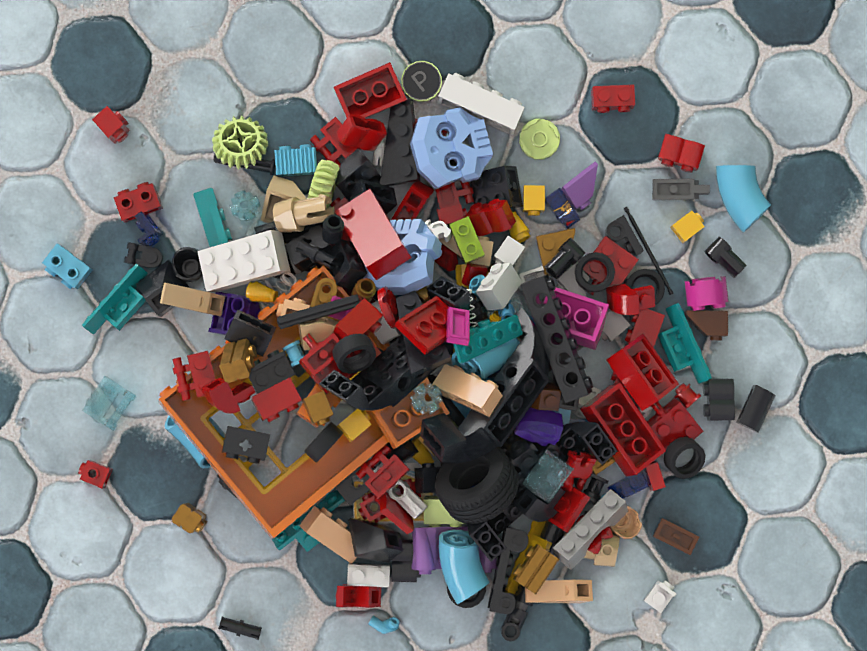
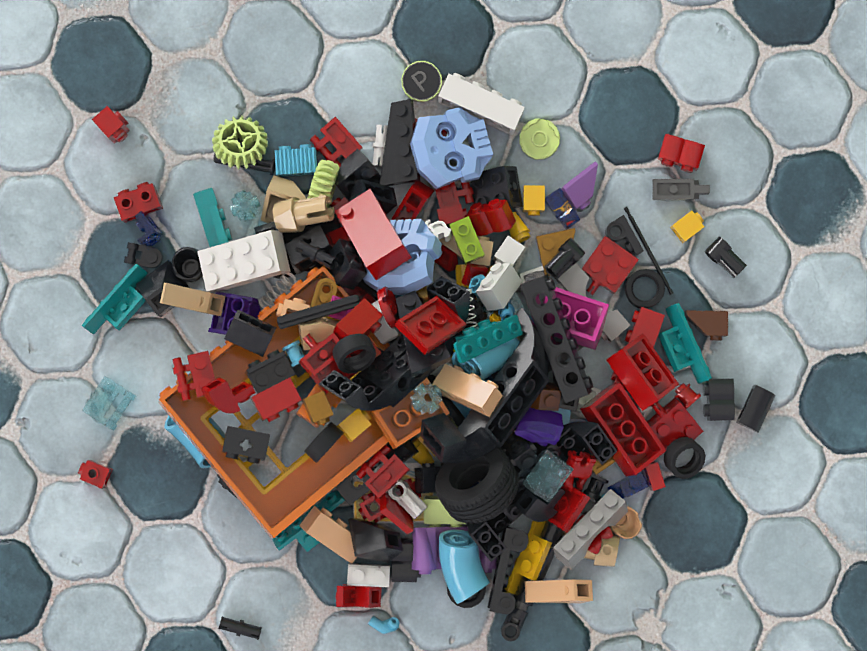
(66, 266): medium azure brick -> none
(189, 518): pearl gold brick -> none
(237, 360): pearl gold brick -> none
(260, 293): yellow cone -> none
(332, 229): black brick -> none
(361, 132): red brick -> none
(365, 289): pearl gold brick -> none
(370, 92): red slope -> none
(458, 326): dark pink tile -> none
(535, 568): pearl gold brick -> none
(590, 257): black tyre -> none
(613, 98): red brick -> none
(629, 301): red brick -> none
(660, 595): white bracket -> none
(675, 536): reddish brown plate -> none
(706, 292): dark pink brick -> none
(741, 194): medium azure brick -> none

